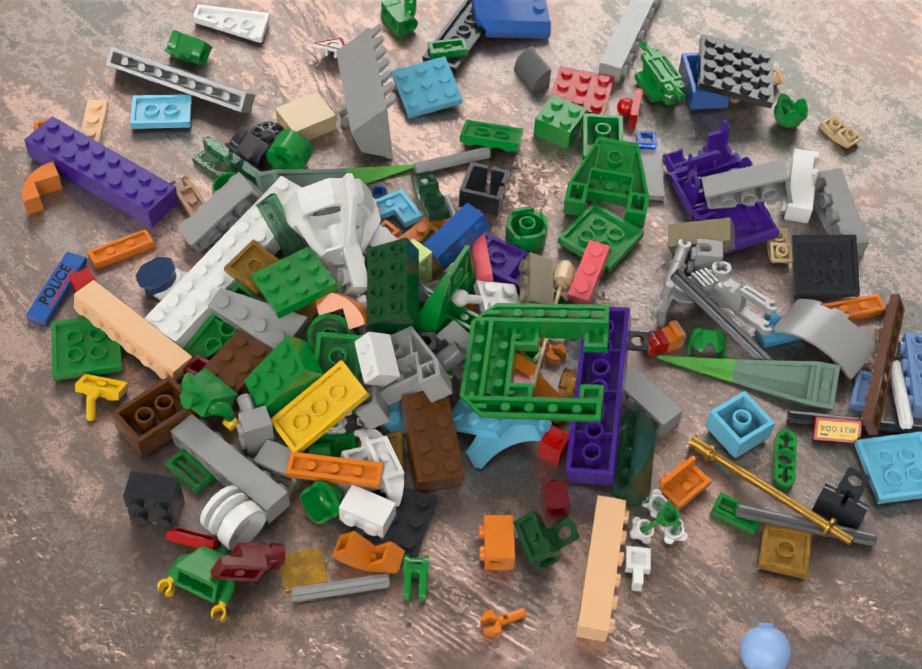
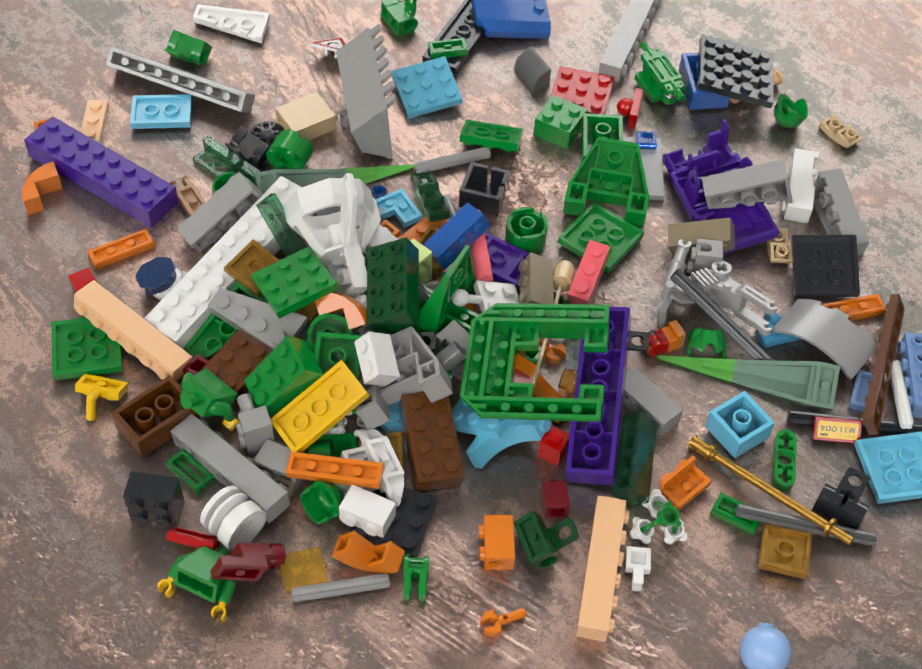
(55, 289): blue tile -> none

